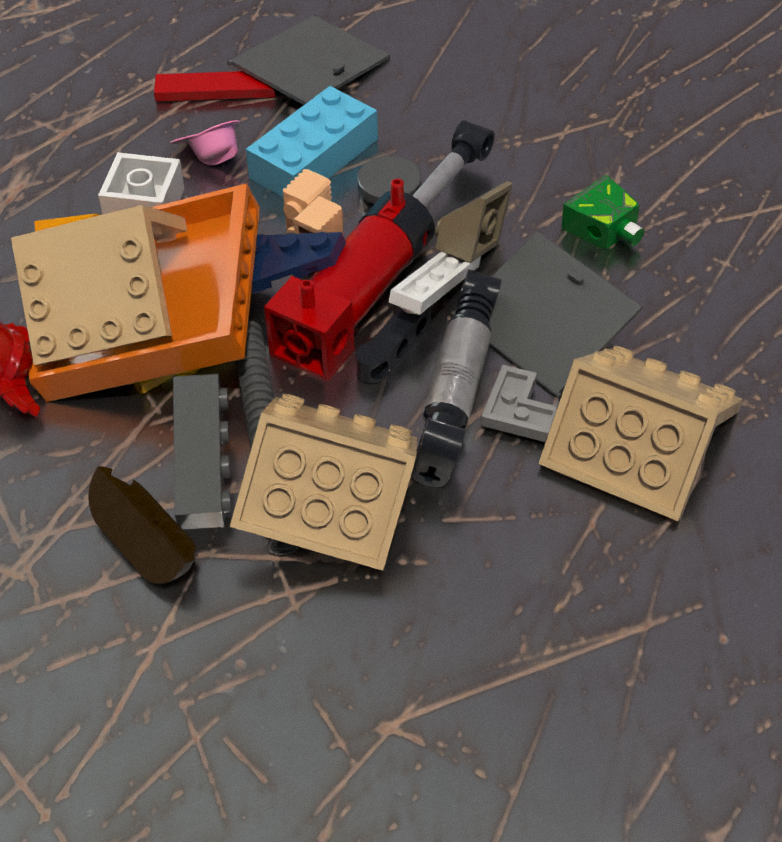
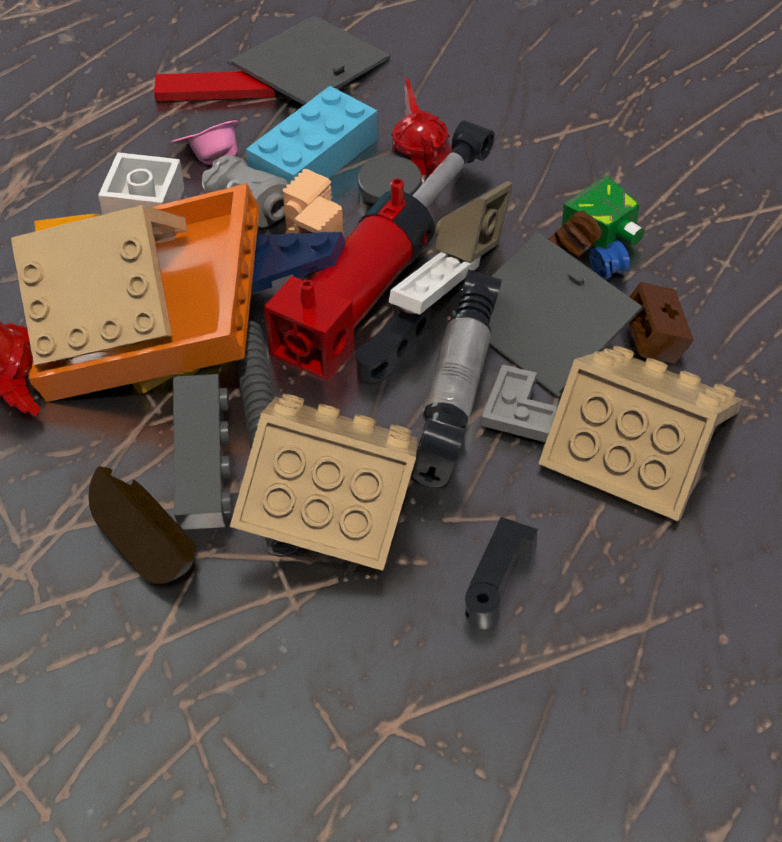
(265, 187): none -> light grey animal
(420, 135): none -> red helmet
(495, 569): none -> black leg
(577, 234): none -> reddish brown gear
(610, 260): none -> blue wheel
(660, 326): none -> reddish brown brick

